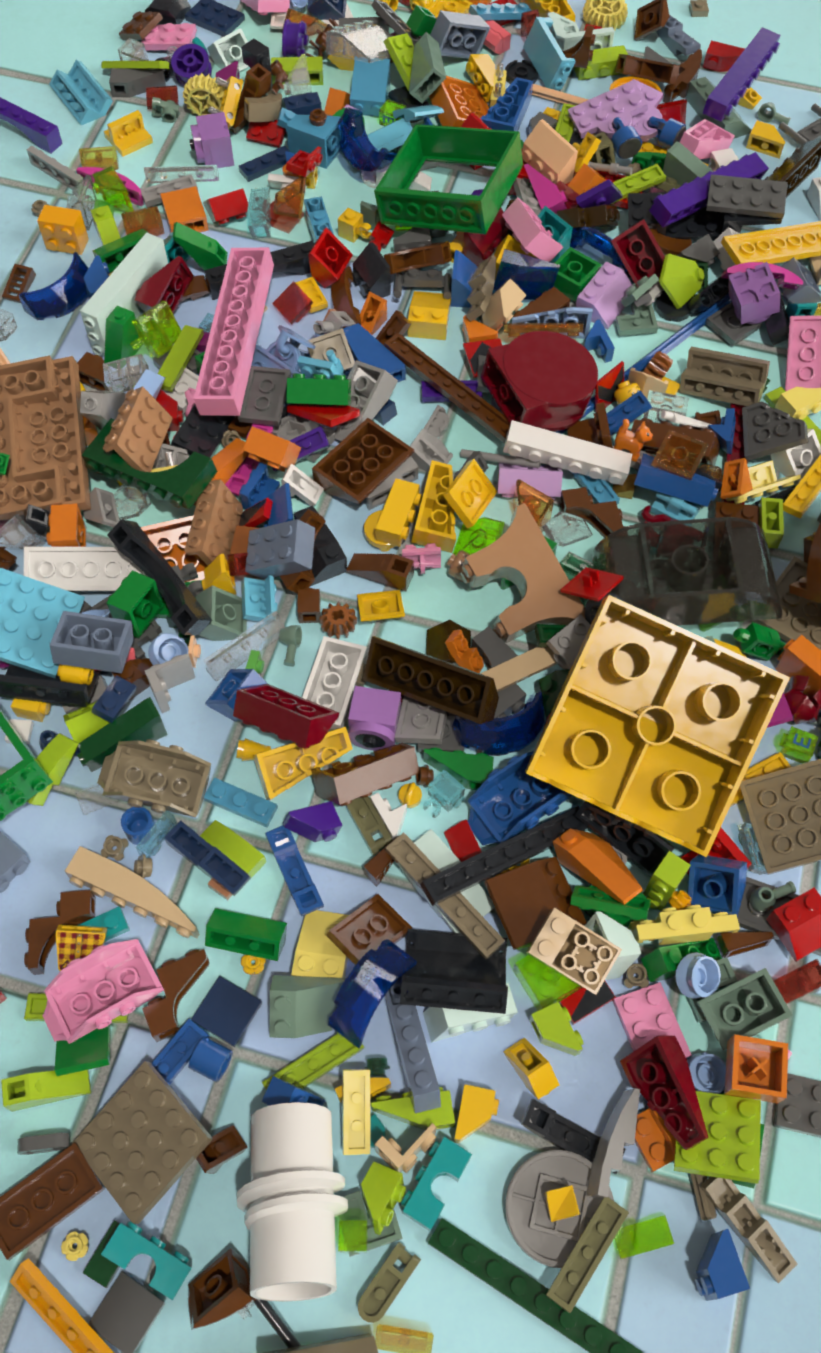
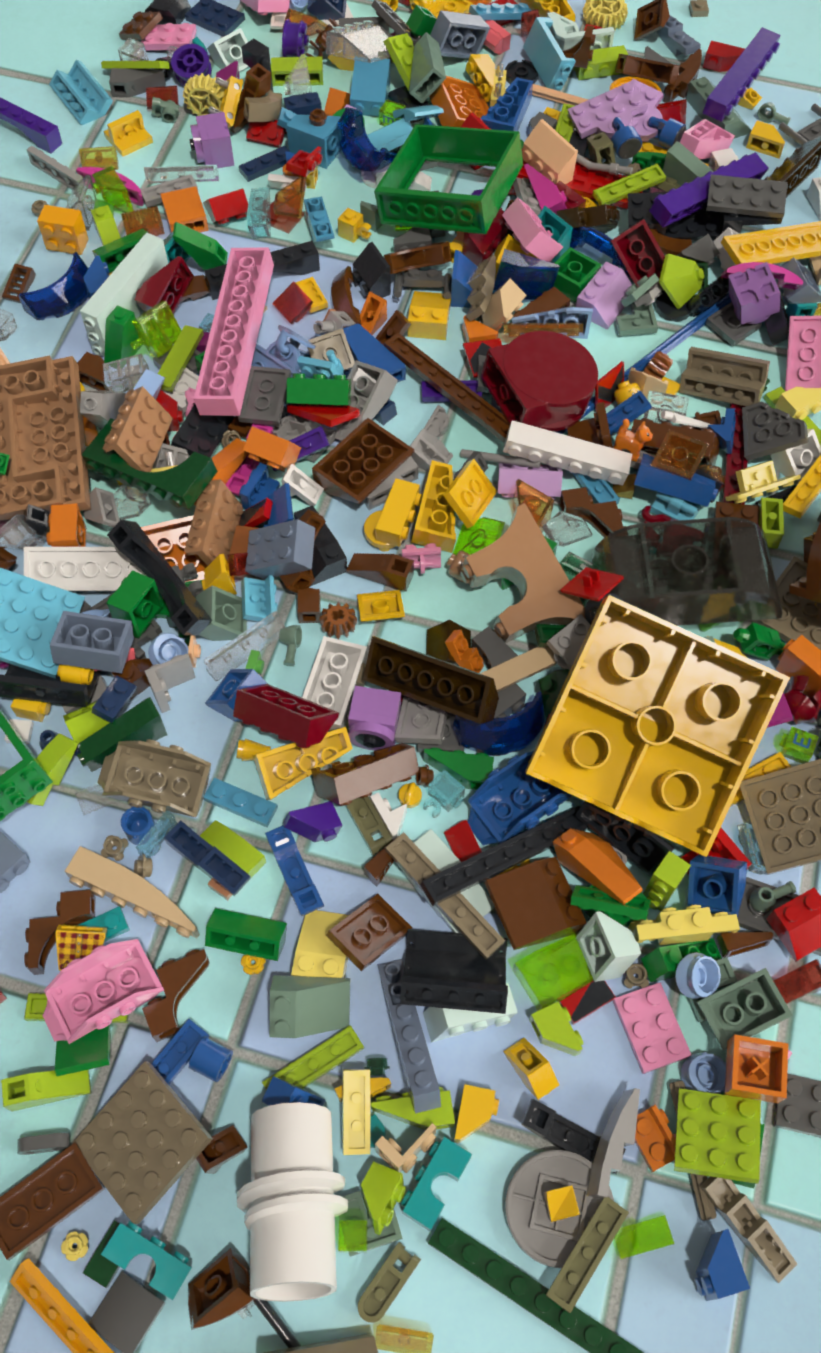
(227, 1011): dark blue tile -> none
(280, 74): reddish brown brick -> none
(328, 258): red slope -> none
(366, 988): clear blue windscreen -> none
(381, 235): red plate -> none
(573, 951): tan slope -> none
(585, 150): yellow plate -> none
(585, 179): orange slope -> none
(600, 340): blue slope -> none
(601, 194): dark purple plate -> none
(667, 1085): dark red wedge -> none
(680, 900): light orange plate -> none
(735, 479): orange slope -> none

